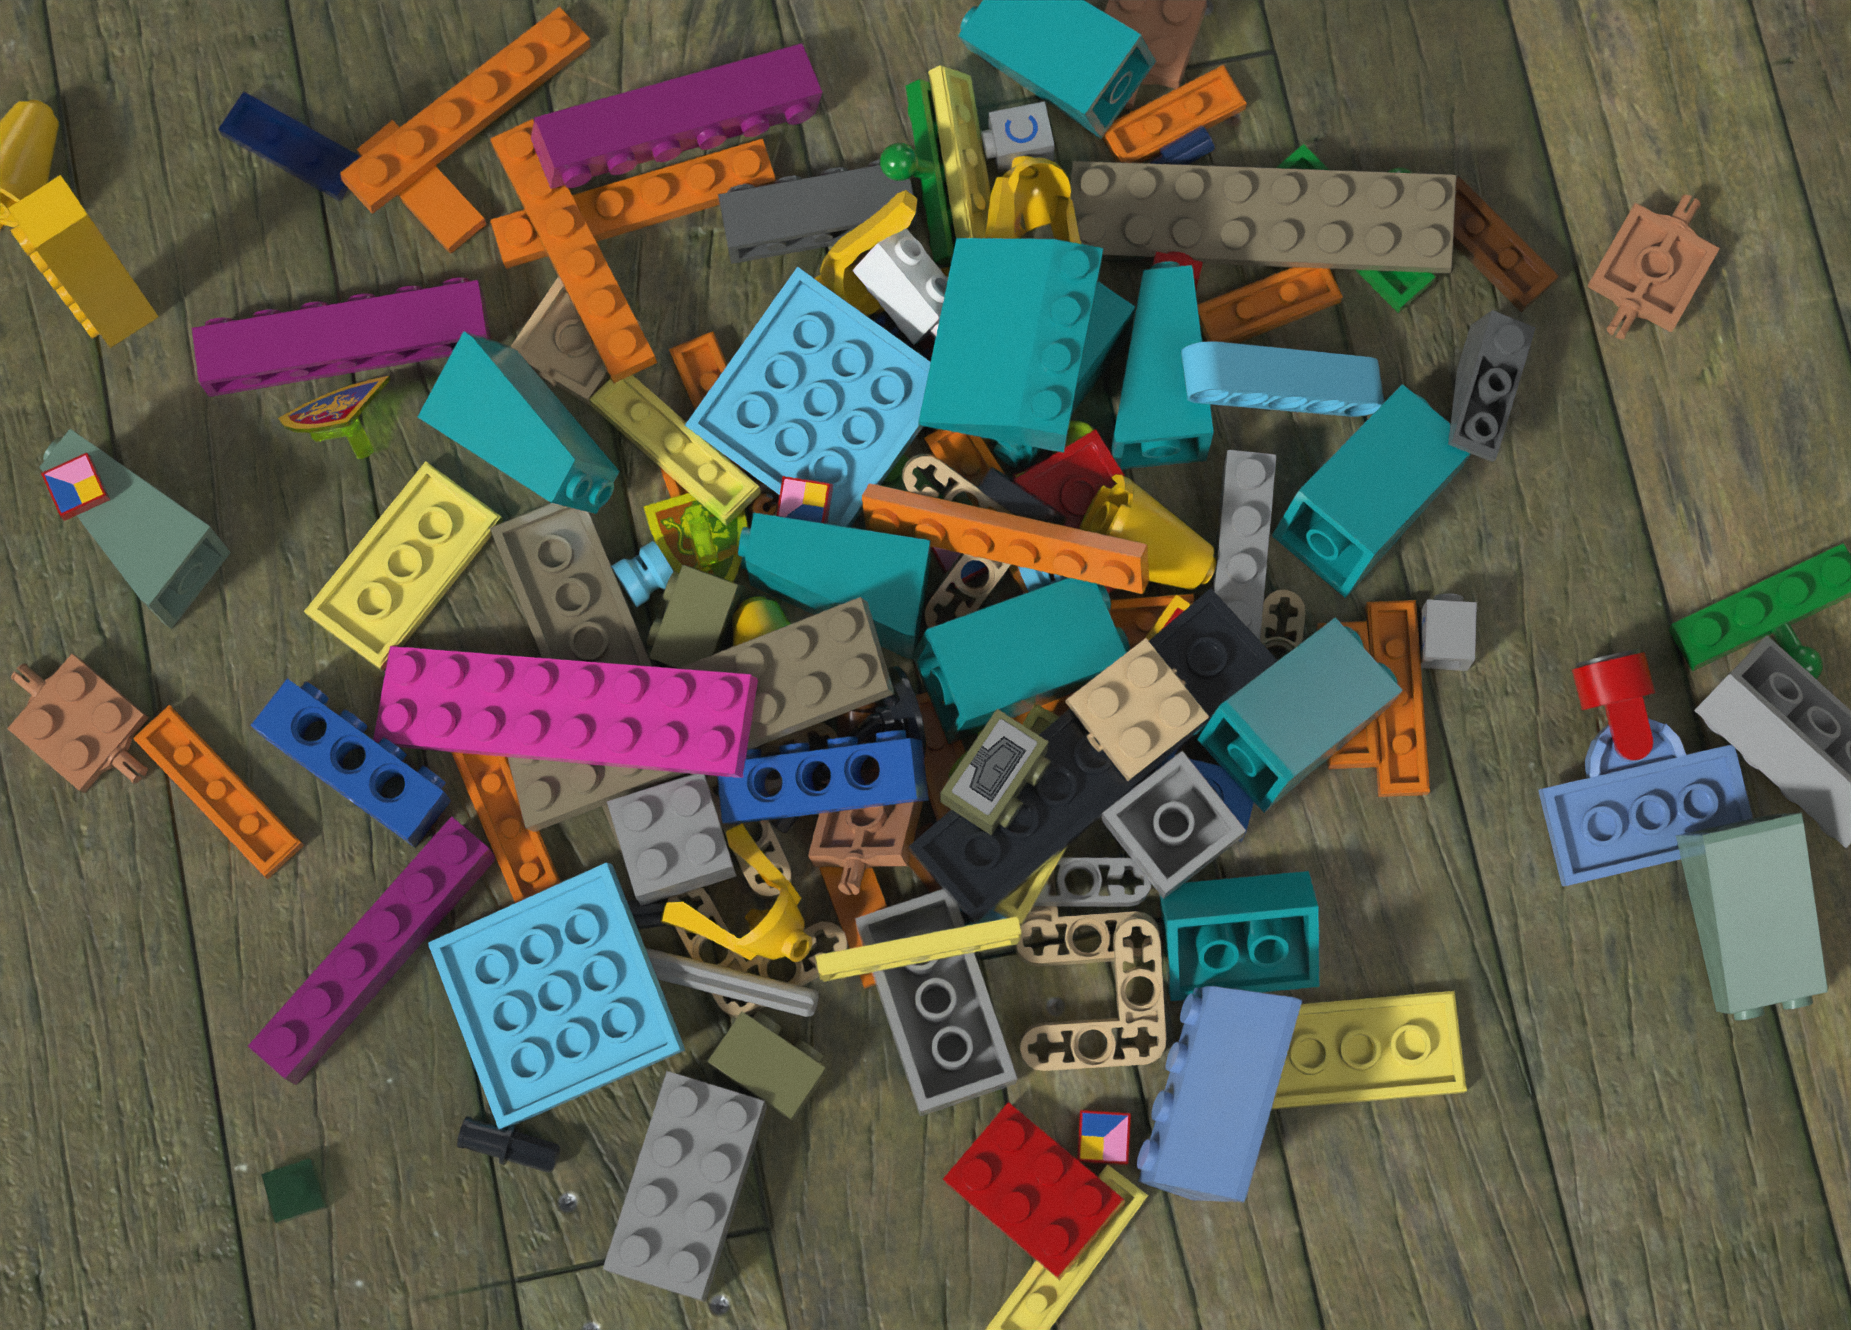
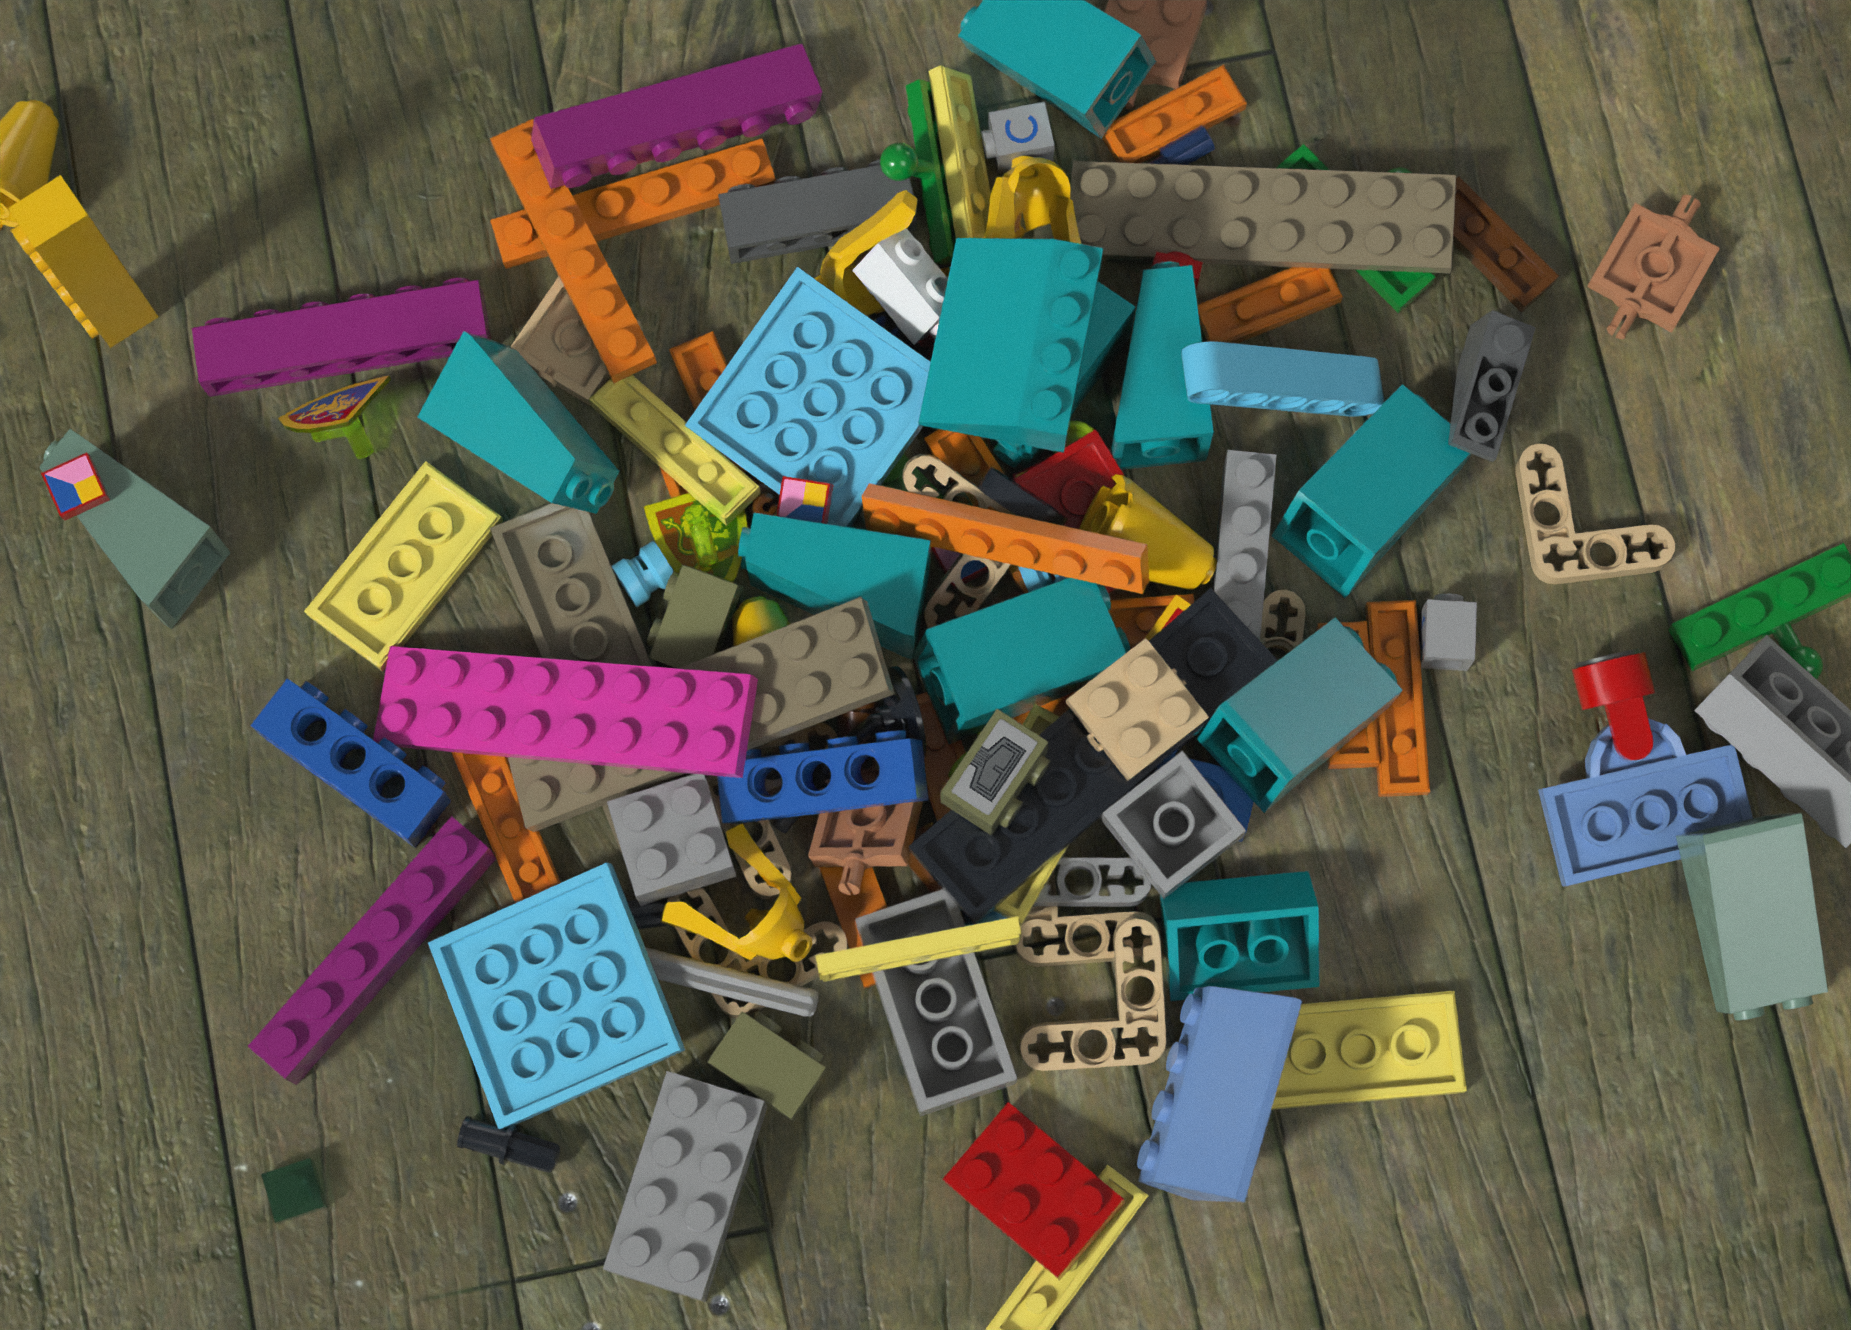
(78, 723): nougat plate -> none
(218, 792): orange tile -> none
(288, 144): clear blue tile -> none
(435, 202): orange tile -> none
(465, 110): orange plate -> none
(1103, 1137): tile -> none
(1562, 535): none -> tan beam

